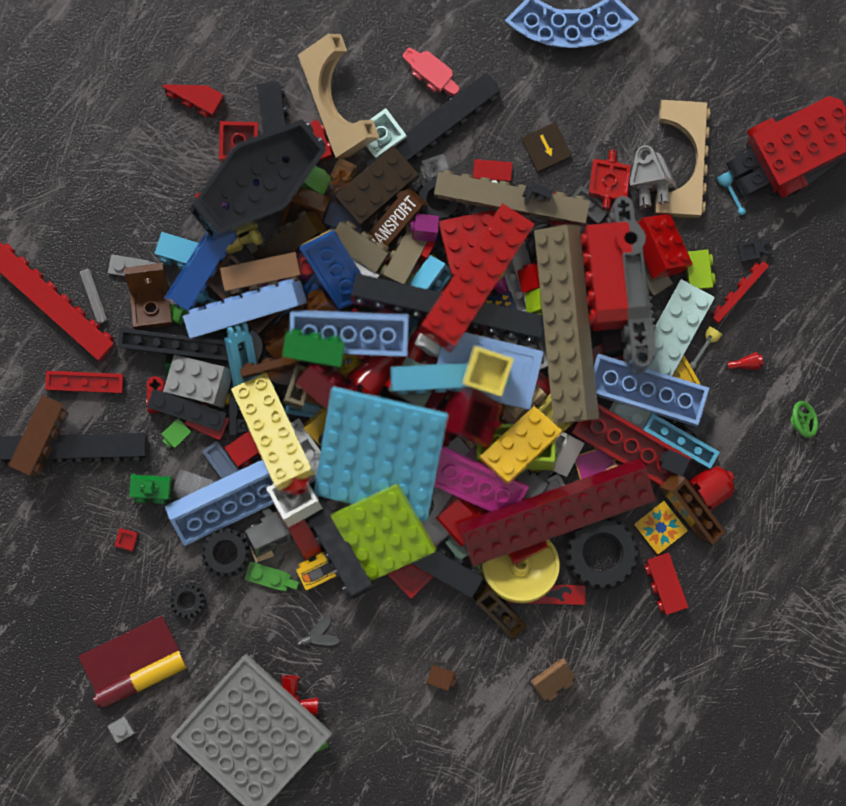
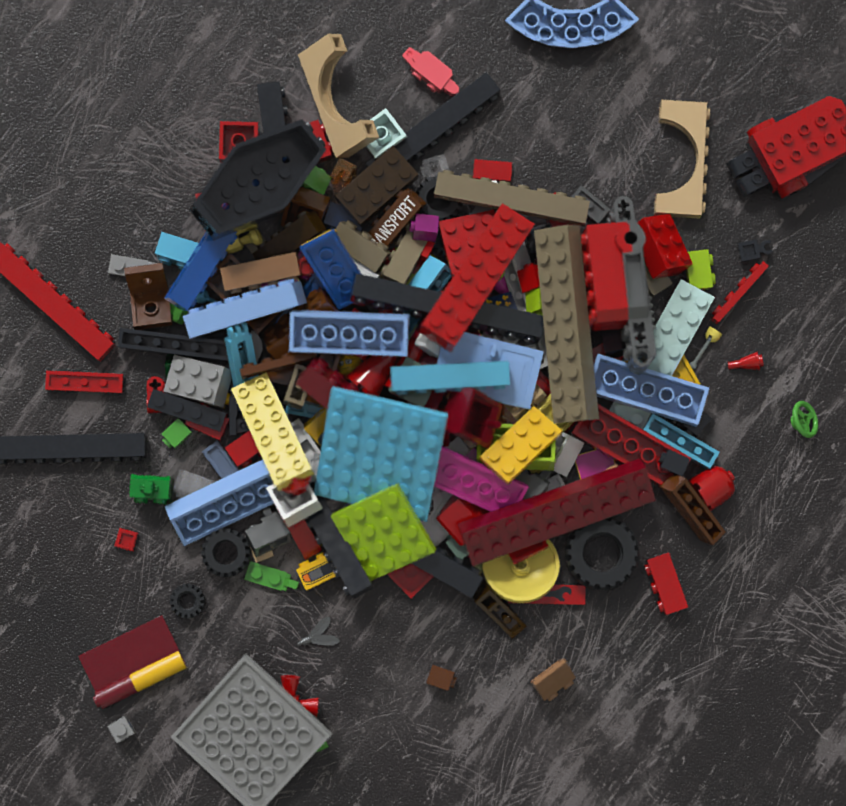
(39, 436): reddish brown brick -> none
(93, 296): light grey axle -> none
(197, 96): red slope -> none
(314, 347): green brick -> none
(487, 371): light yellow piece -> none
(541, 193): black bracket -> none
(546, 147): dark brown tile -> none
(609, 179): red plate -> none
(651, 176): light grey piece -> none
(660, 527): tile -> none
(726, 181): medium azure hinge -> none

